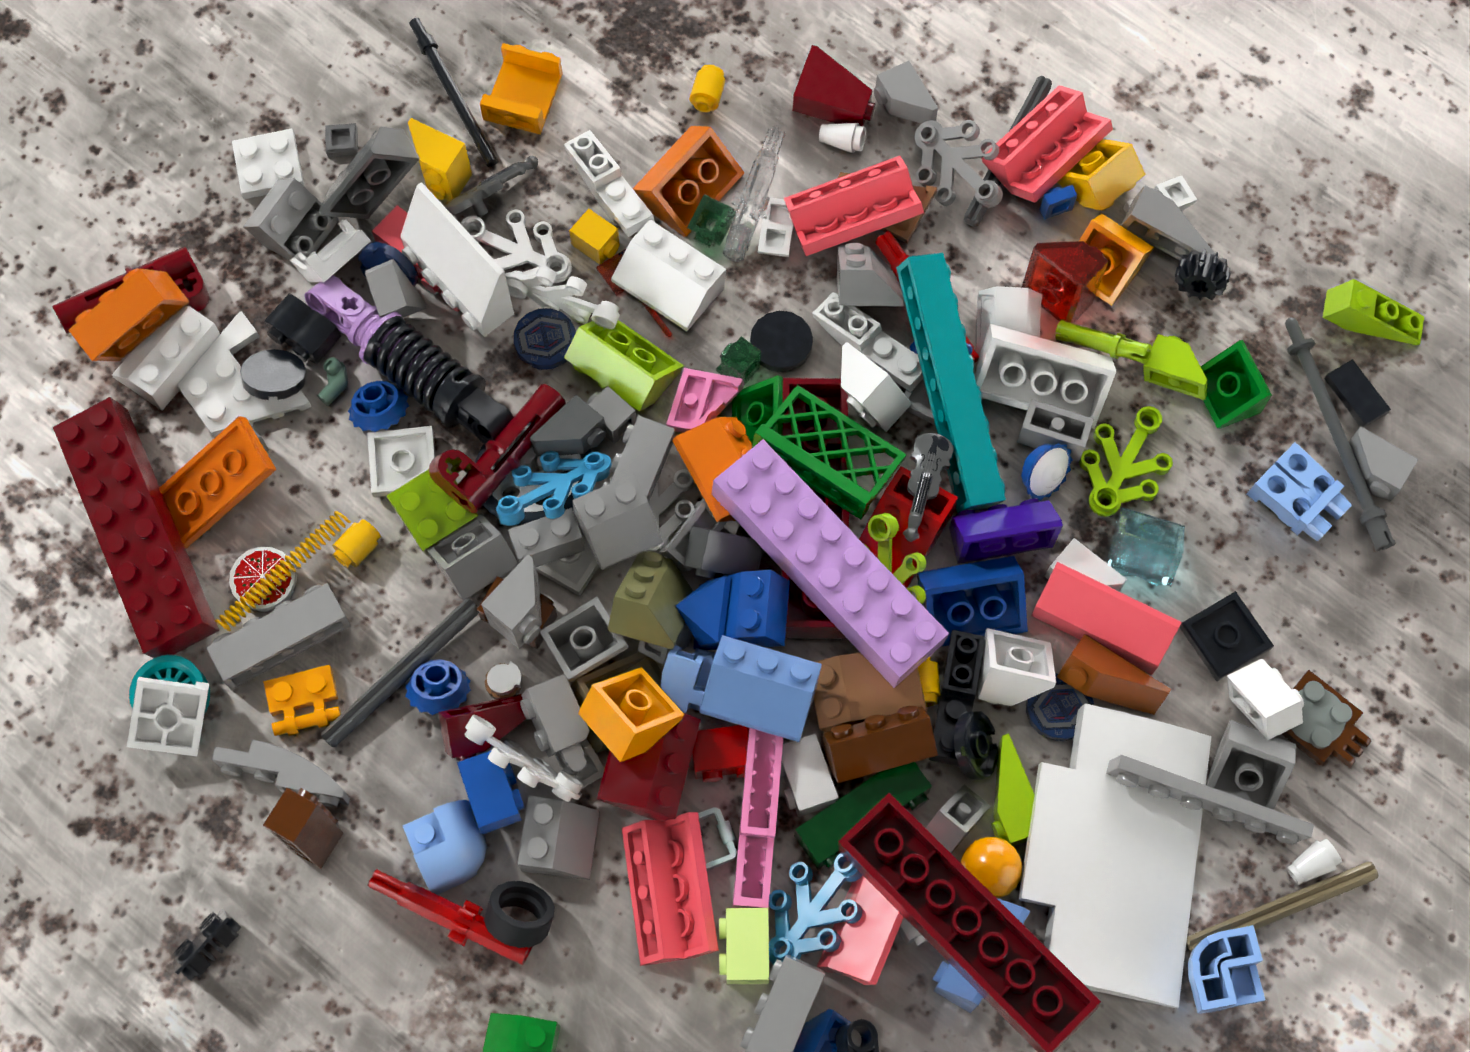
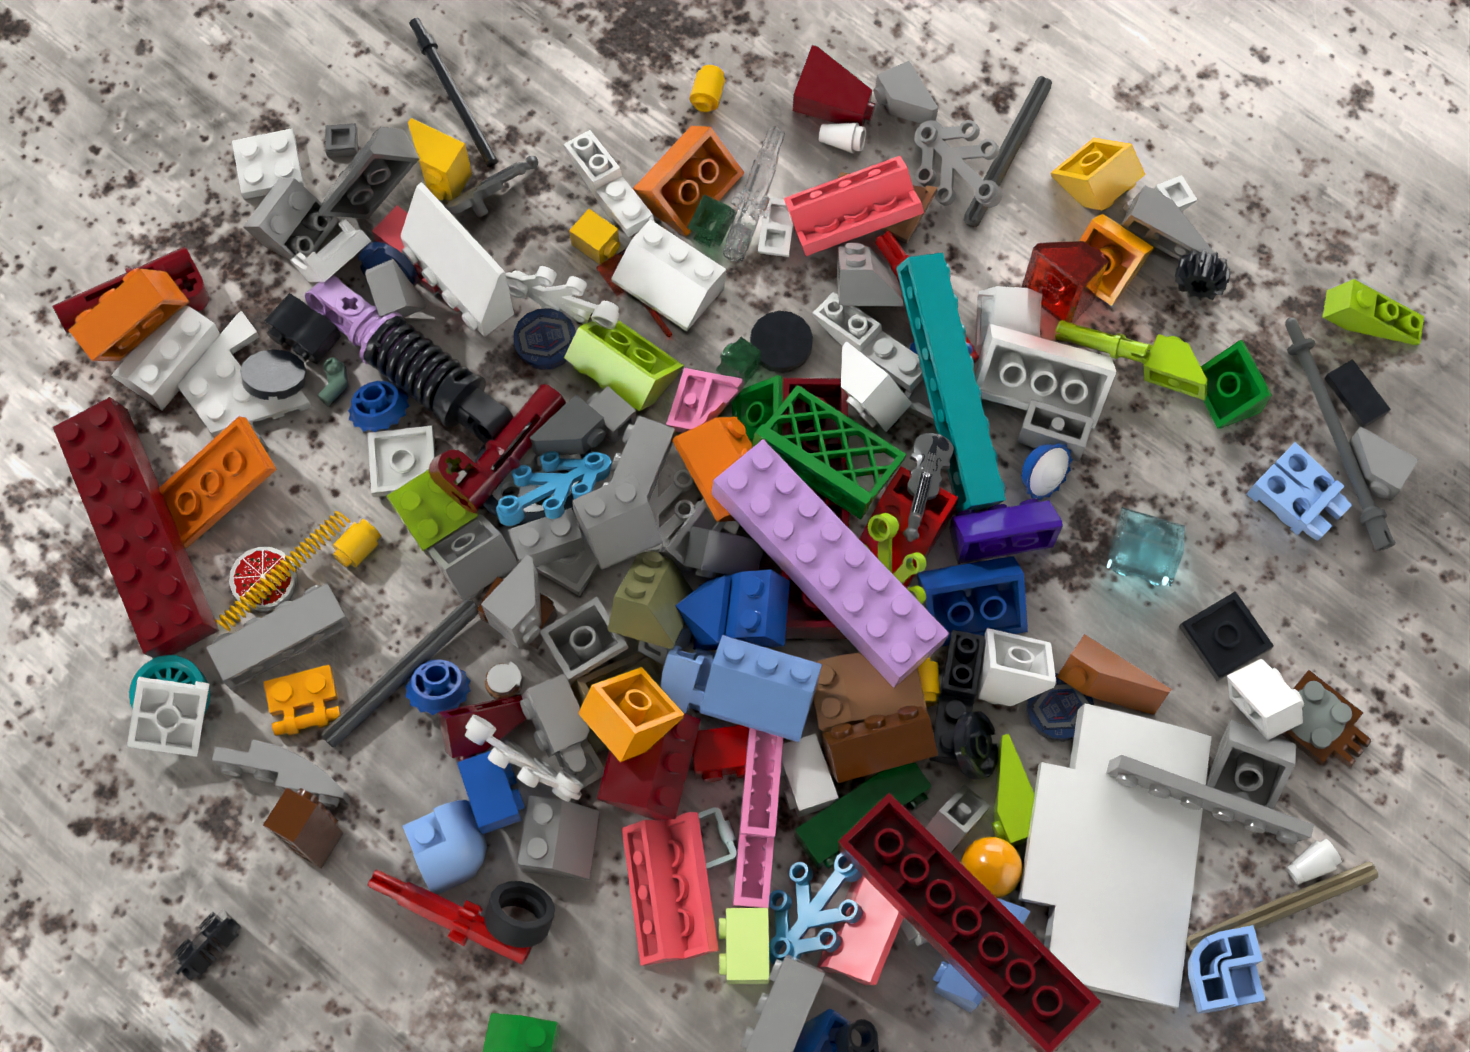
(522, 251): white plant -> none
(523, 89): light orange panel -> none
(1047, 144): coral slope -> none
(1058, 201): blue plate -> none
(1086, 562): white slope -> none
(1107, 616): coral slope -> none
(1122, 466): lime plant -> none

